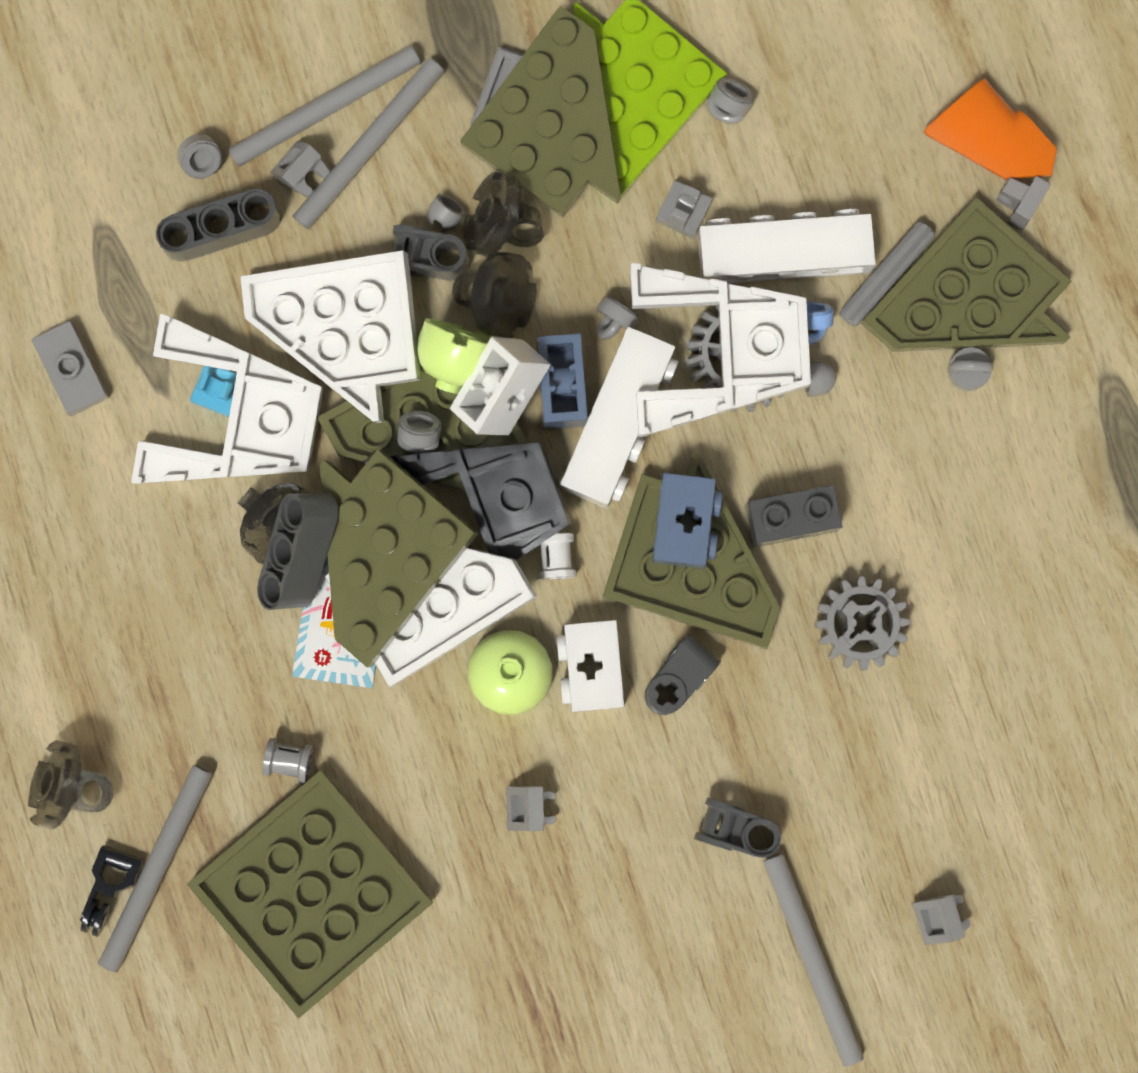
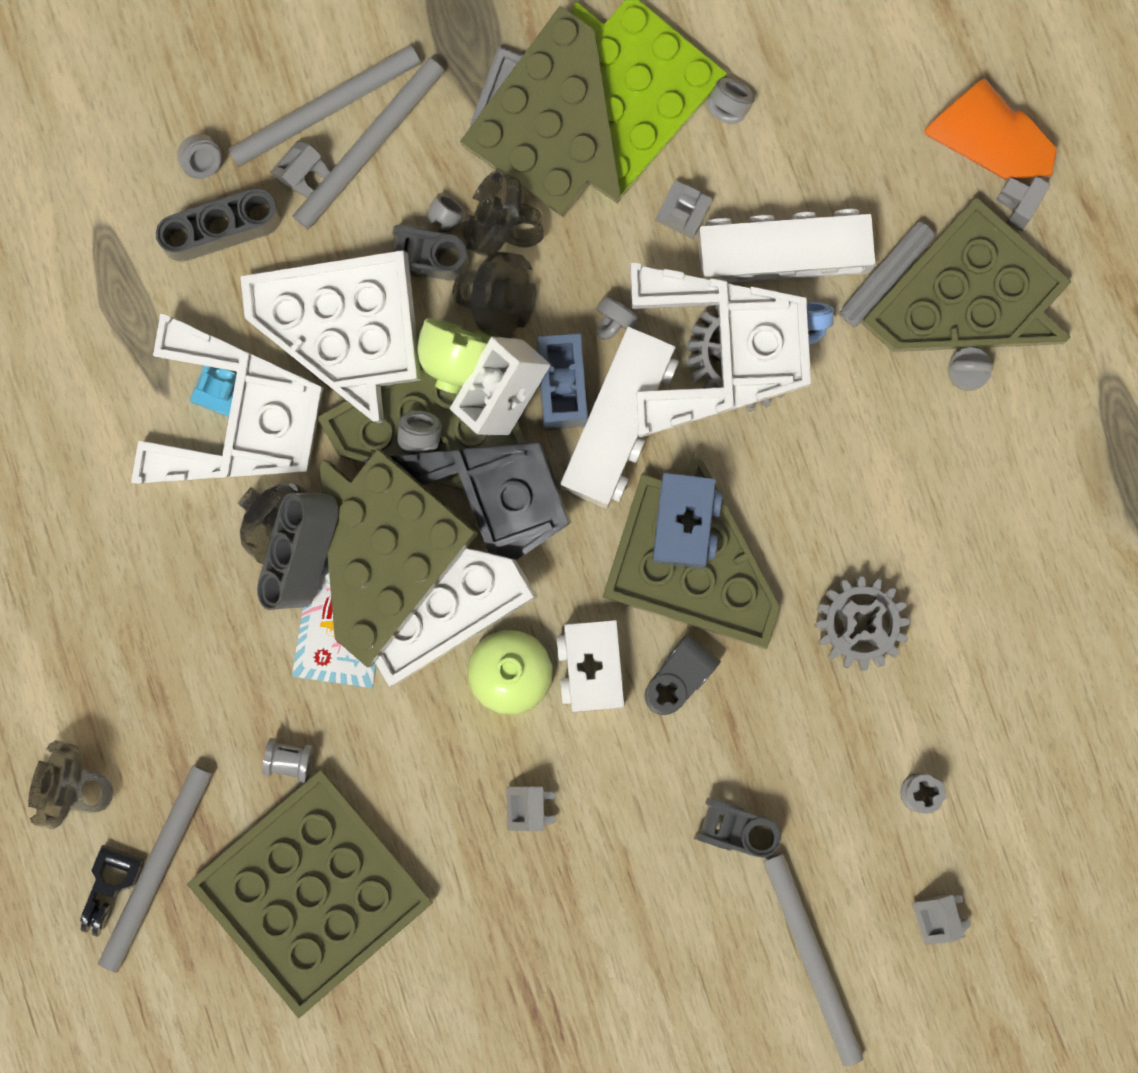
(70, 368): light grey plate -> none
(557, 557): white bush -> none
(793, 516): dark grey brick -> none
(822, 379): light grey hinge -> none
(933, 800): none -> light grey bush

